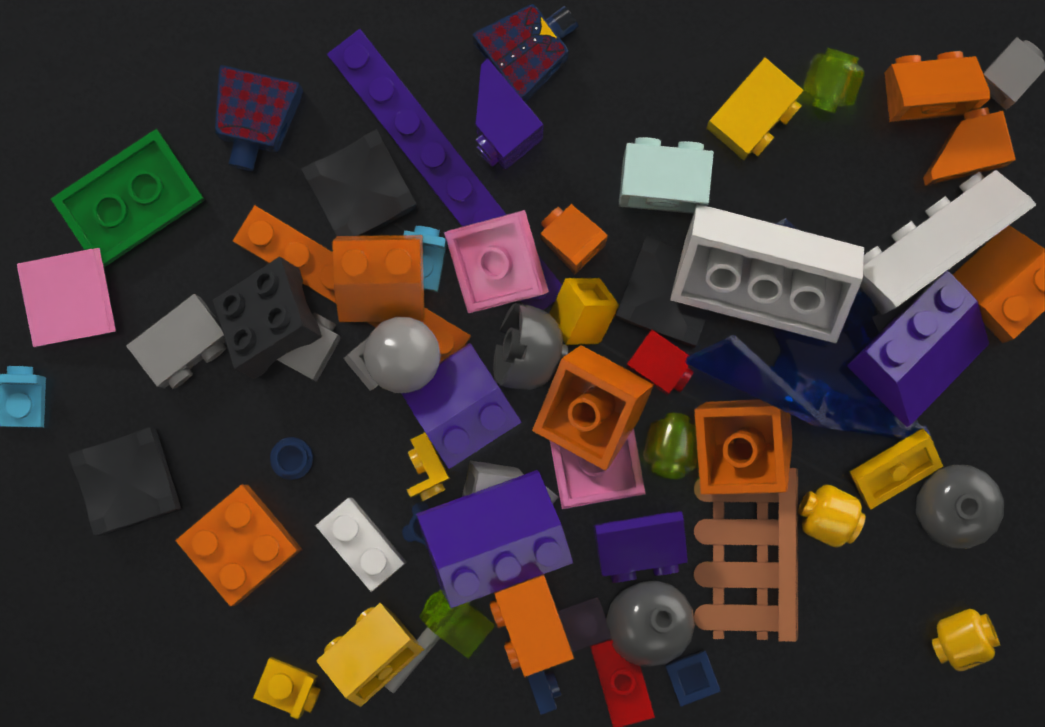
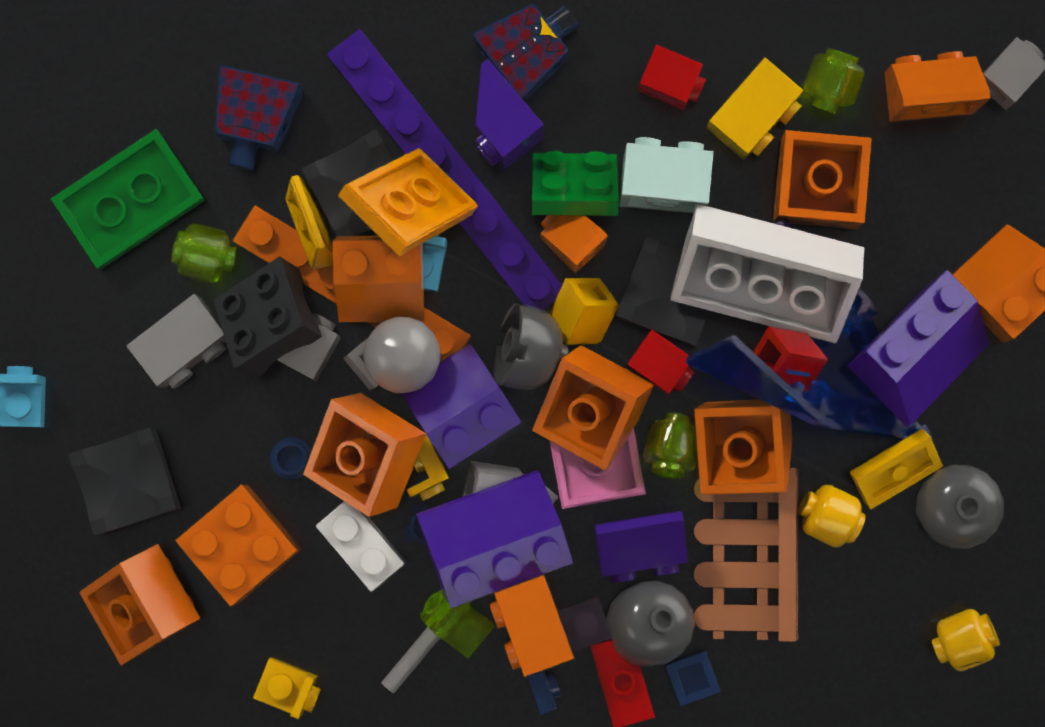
(66, 297): bright pink tile -> none
(139, 604): none -> orange slope
(202, 252): none -> clear neon green head
(310, 223): none -> yellow slope
(364, 454): none -> orange brick
(369, 654): yellow brick -> none
(408, 201): none -> light orange tile
(496, 261): bright pink tile -> none
(575, 184): none -> green plate
(672, 78): none -> red brick
(791, 355): none -> red brick
(822, 179): none -> orange brick
(943, 239): white slope -> none
(973, 146): orange slope -> none

